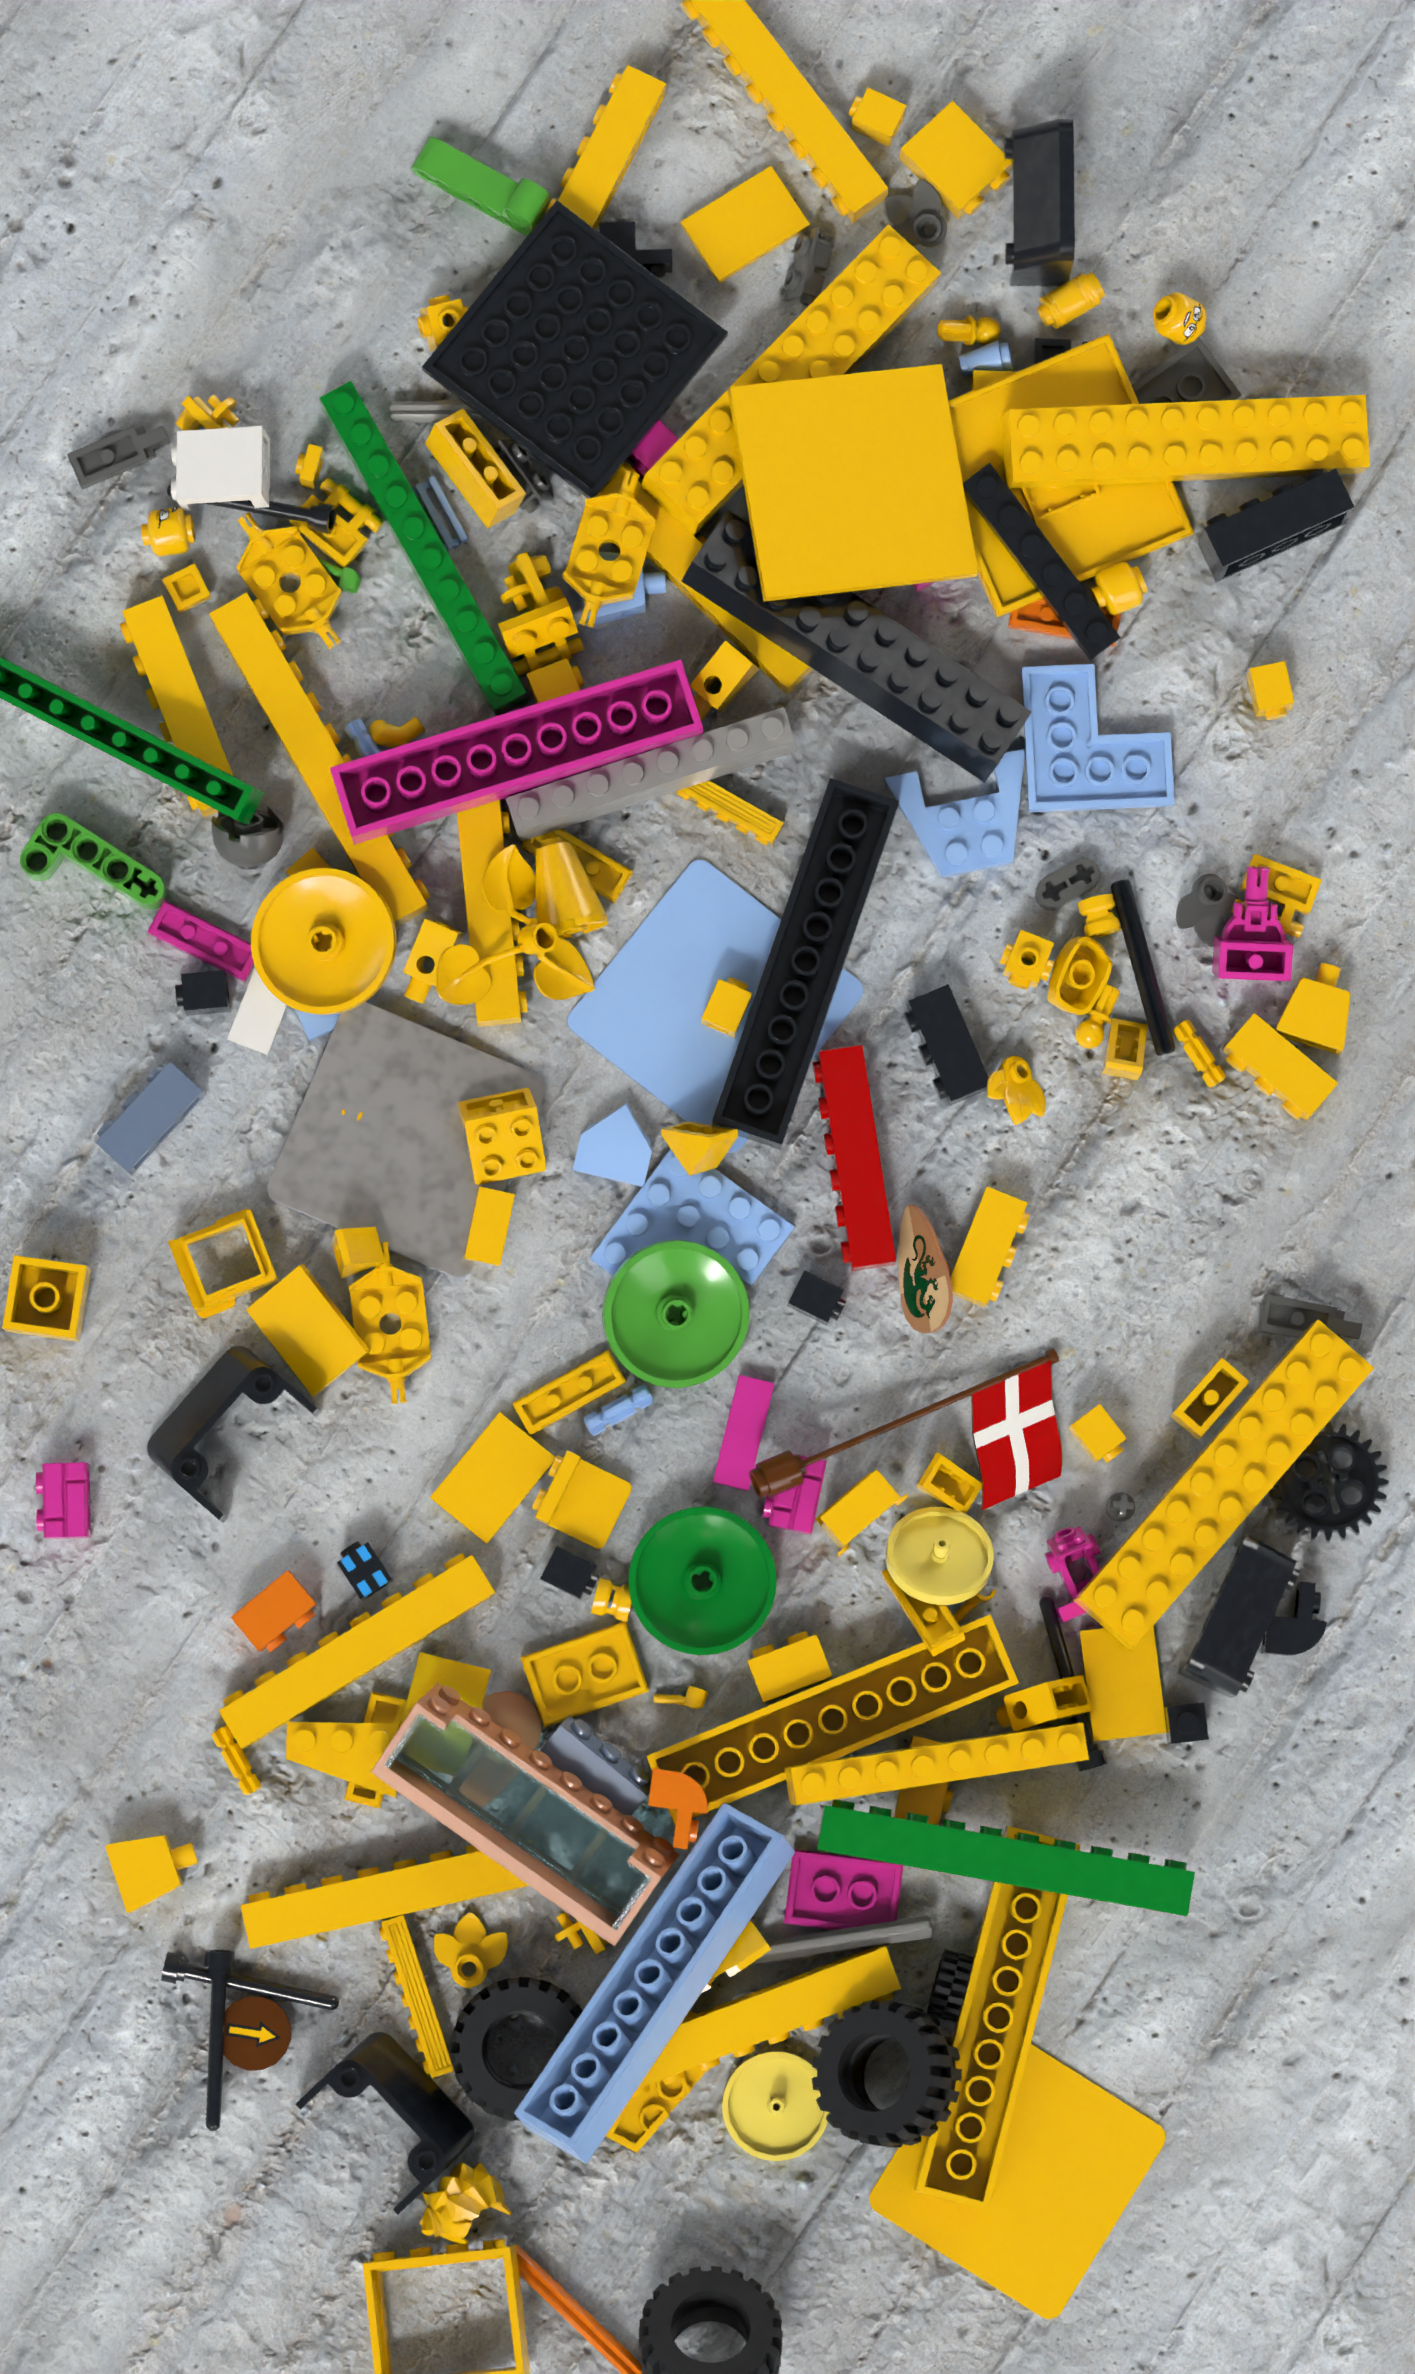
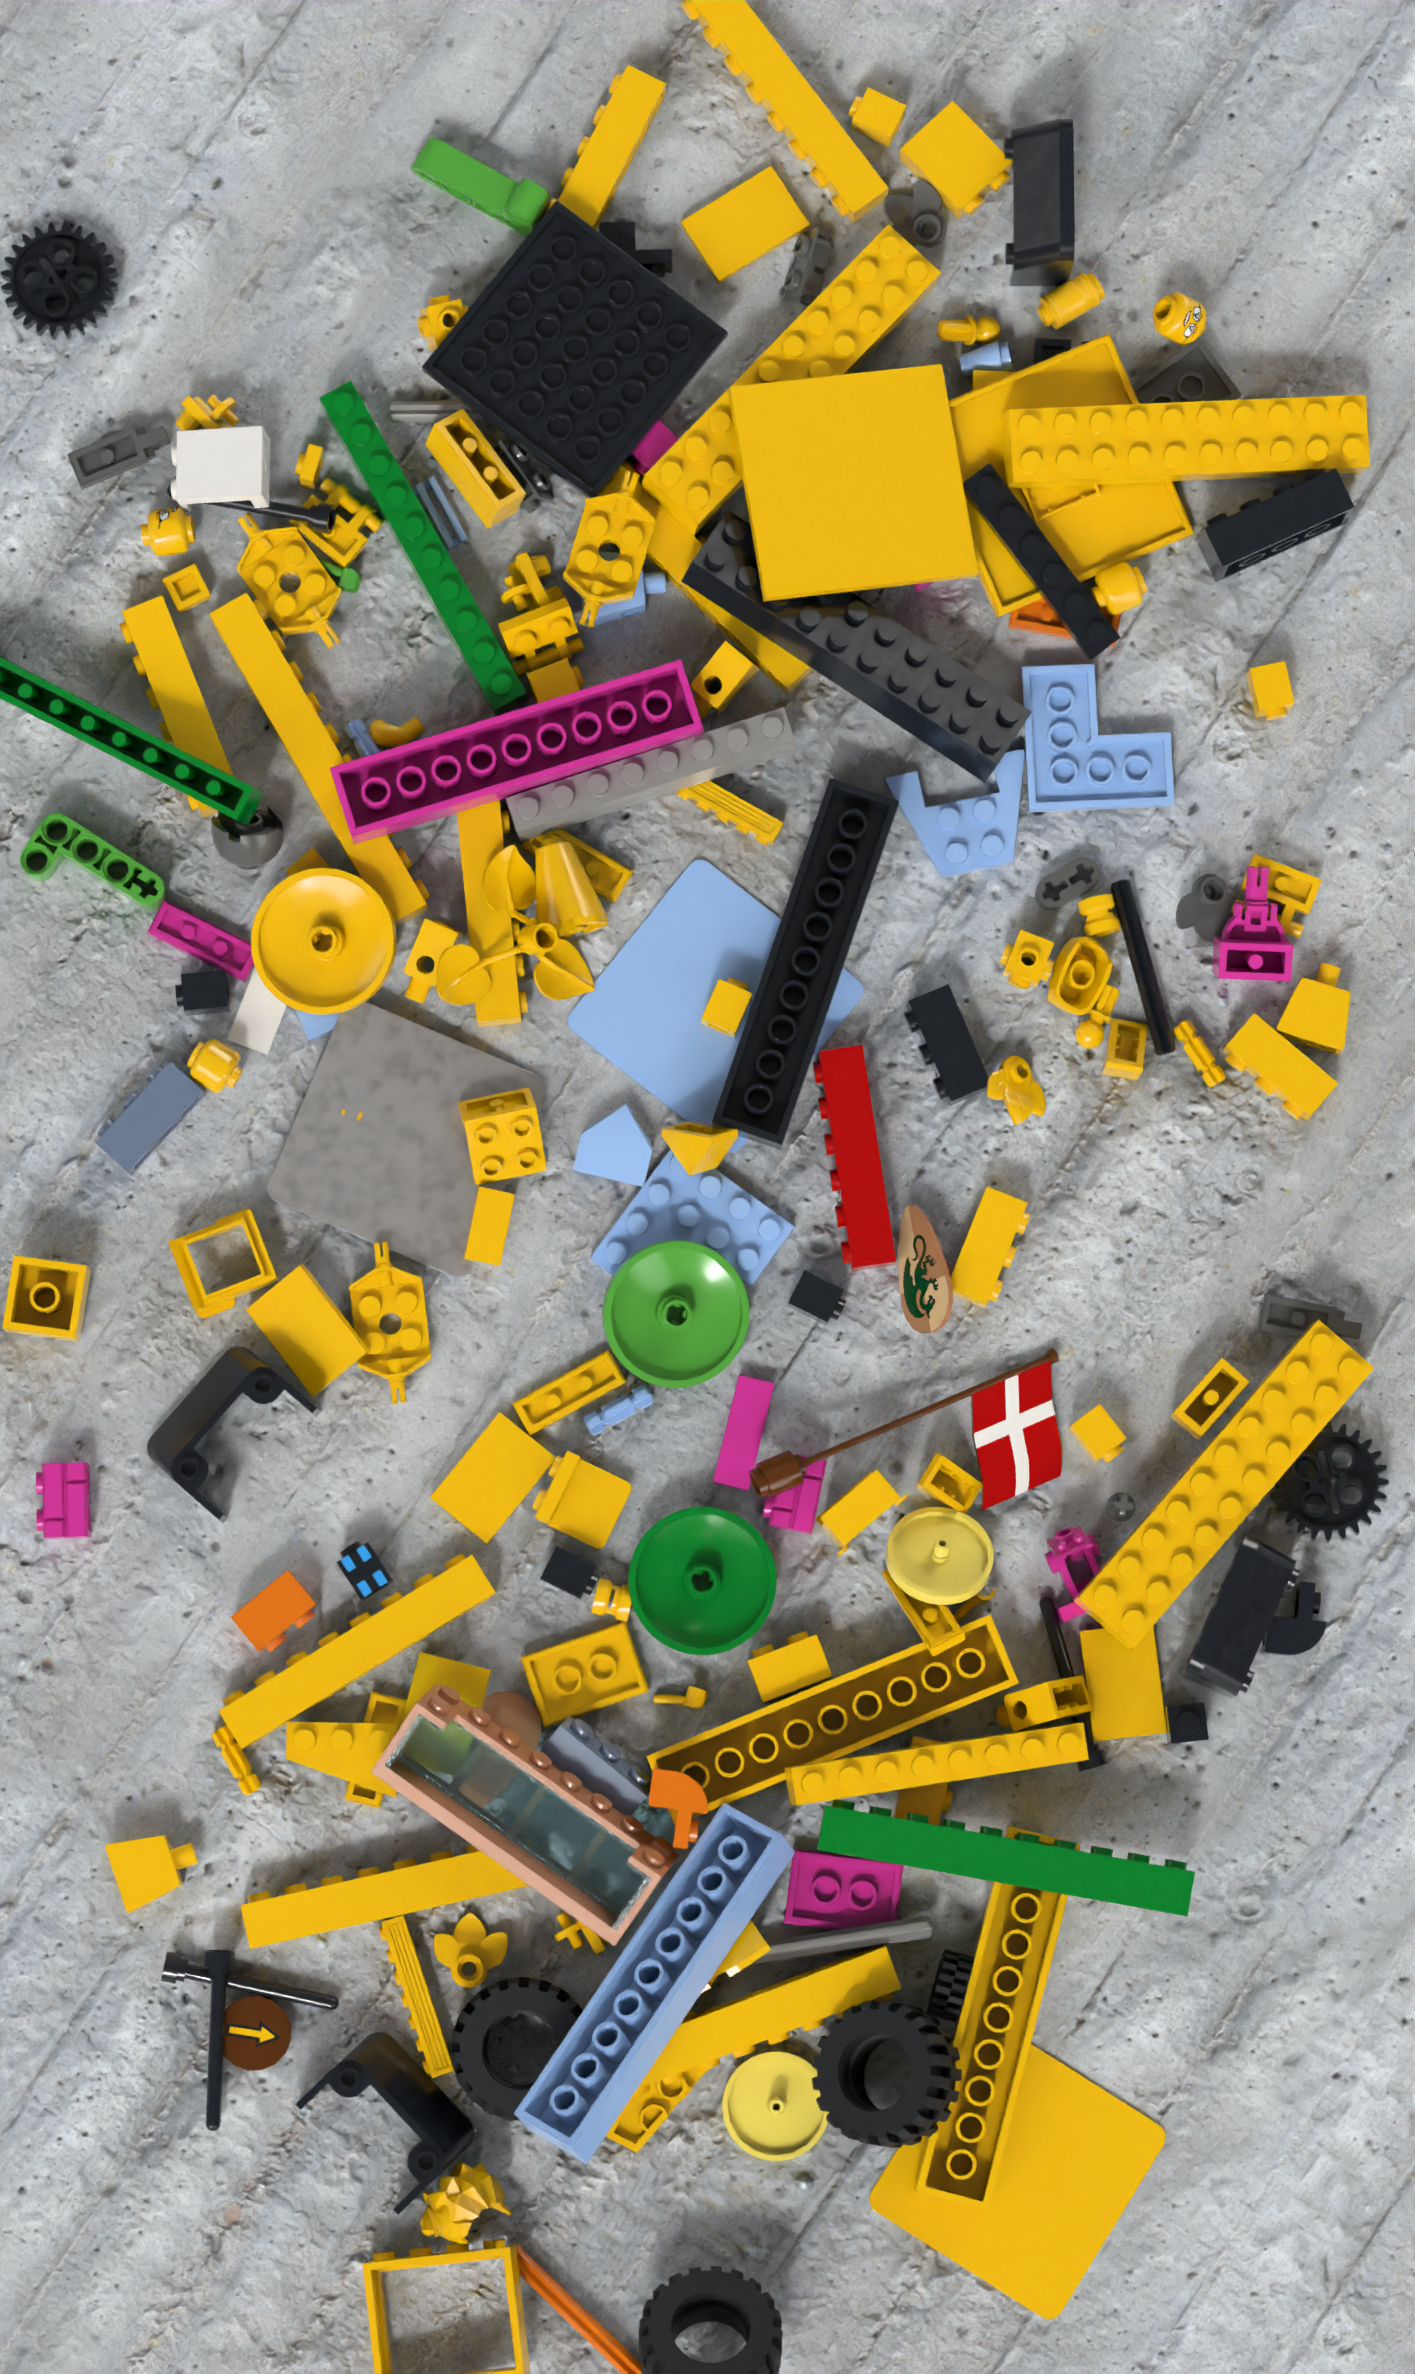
(84, 262): none -> black gear
(214, 1065): none -> yellow head
(356, 1250): yellow slope -> none

